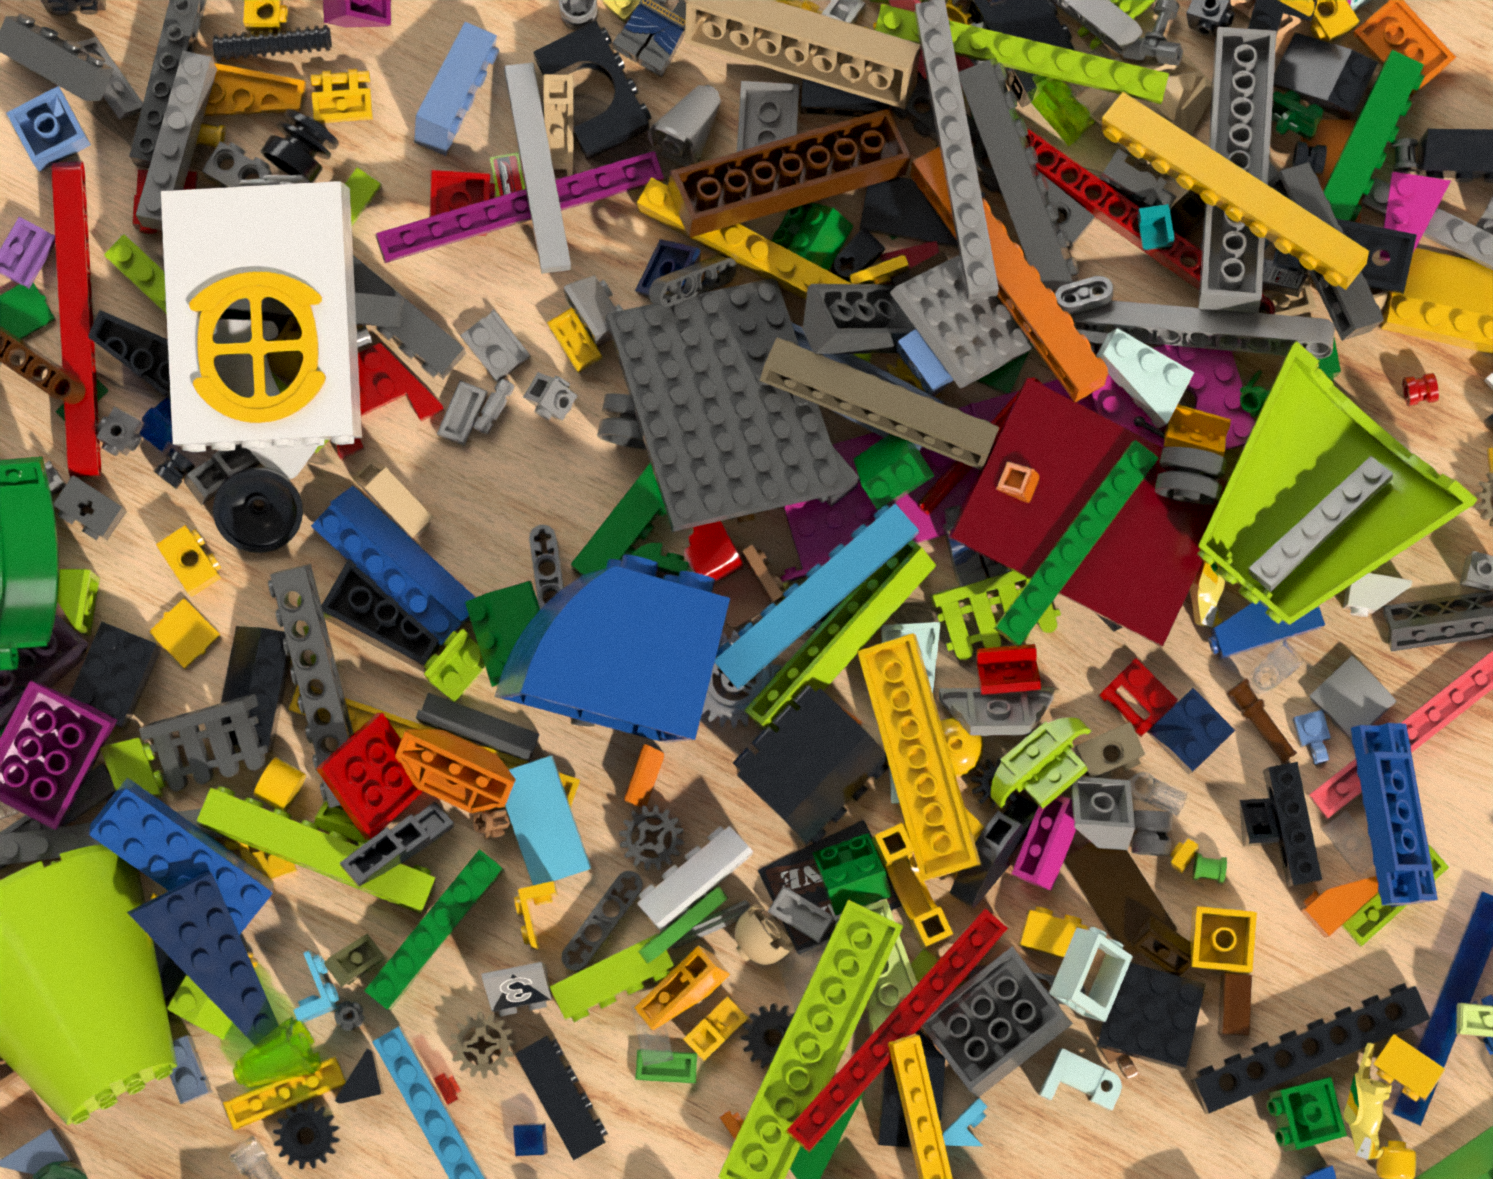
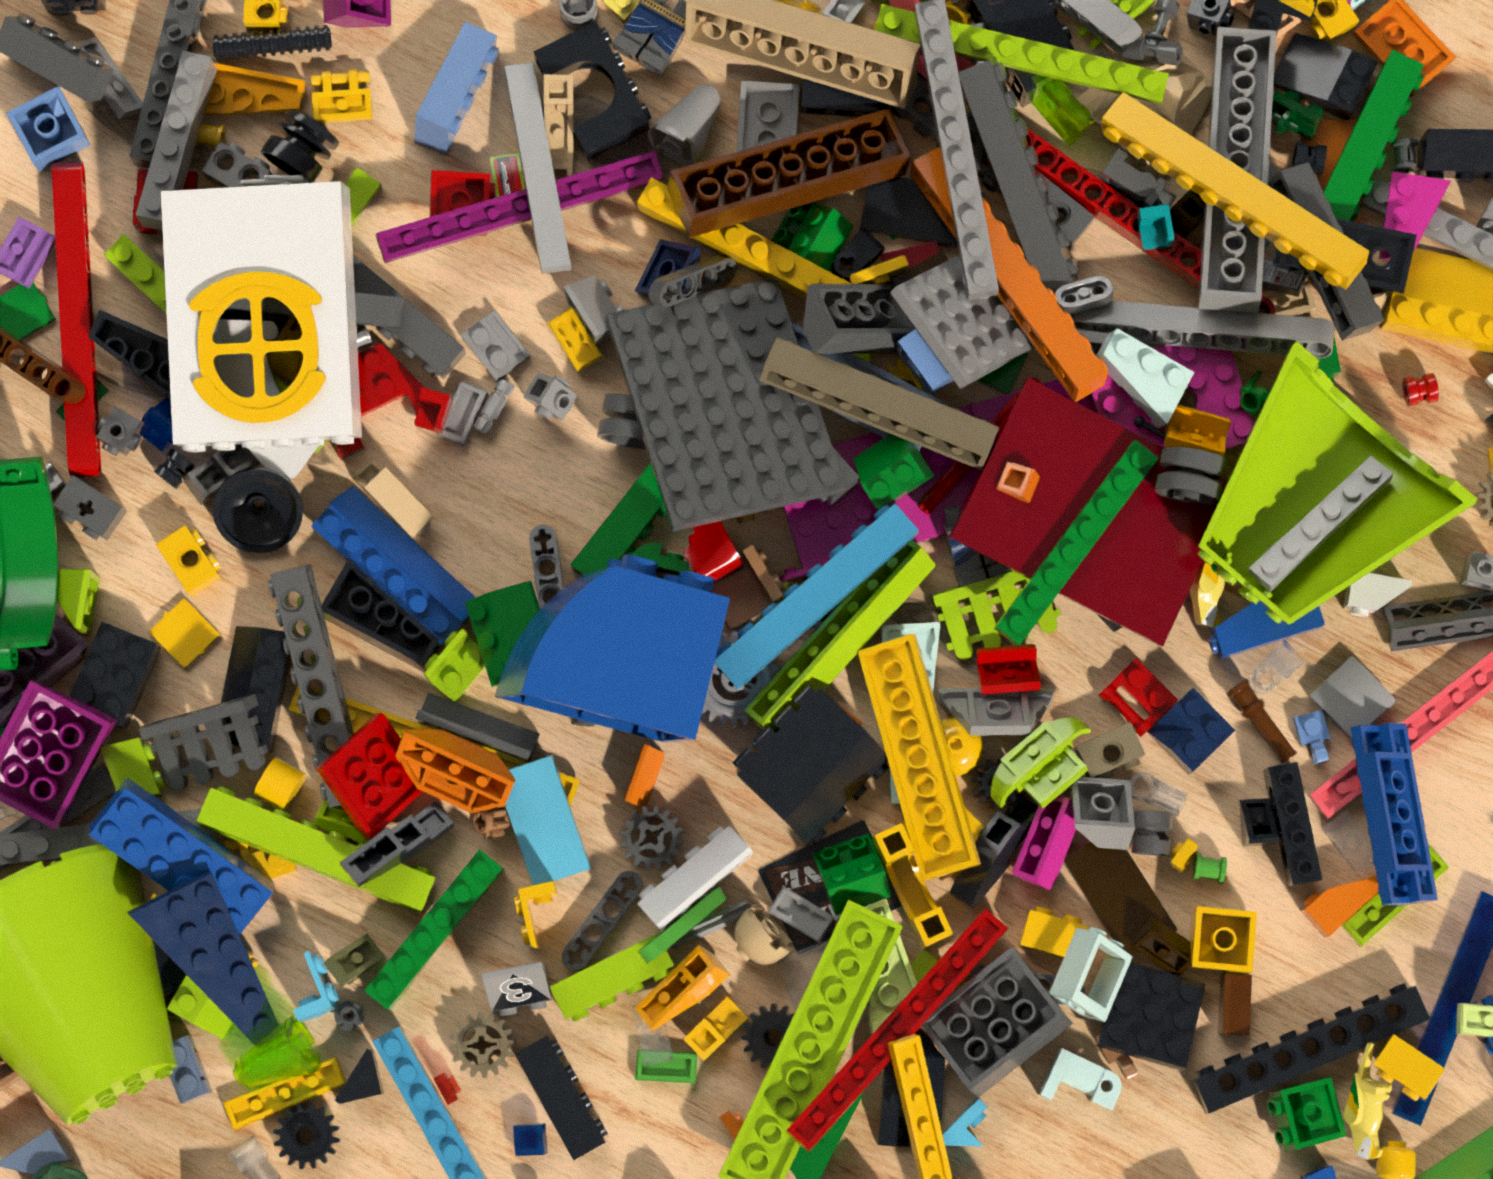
(432, 410): none -> red panel

